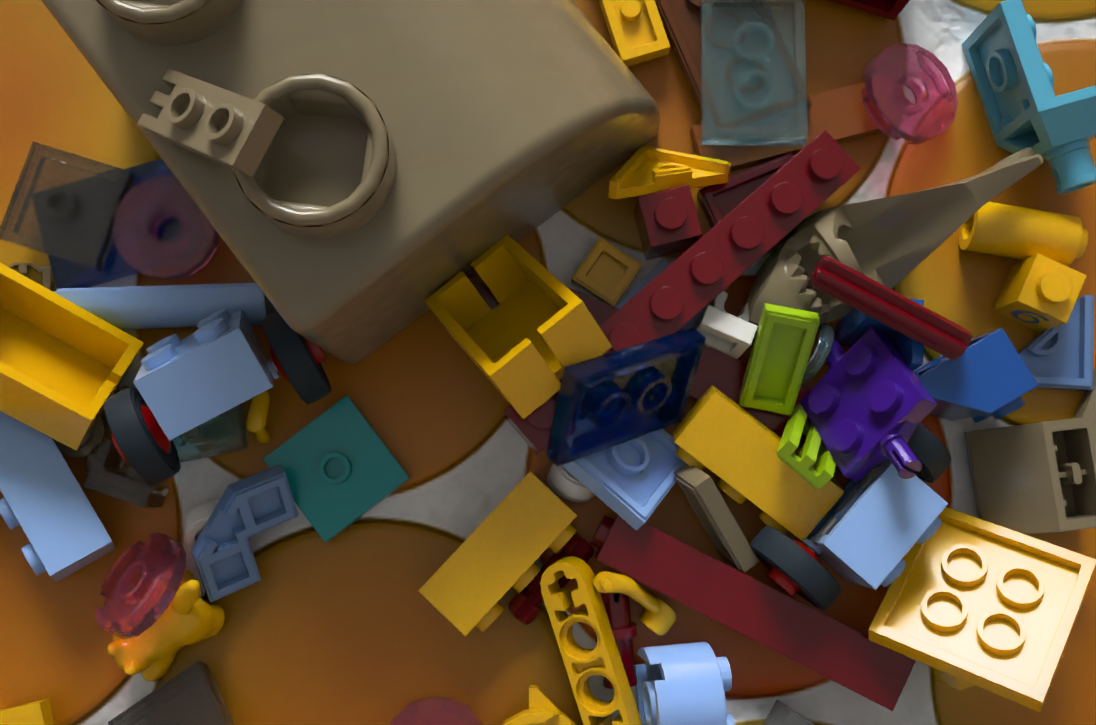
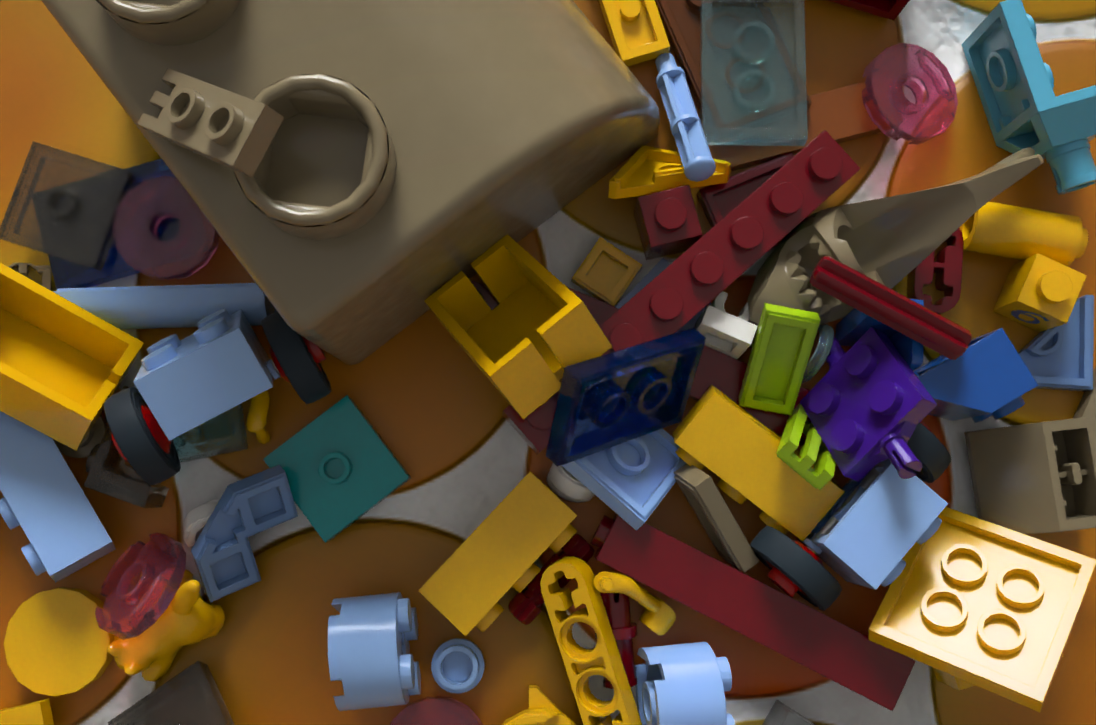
(56, 642): none -> yellow tile
(373, 651): none -> light blue brick
(458, 665): none -> light blue plate
(684, 119): none -> light blue piece
(947, 277): none -> dark red beam

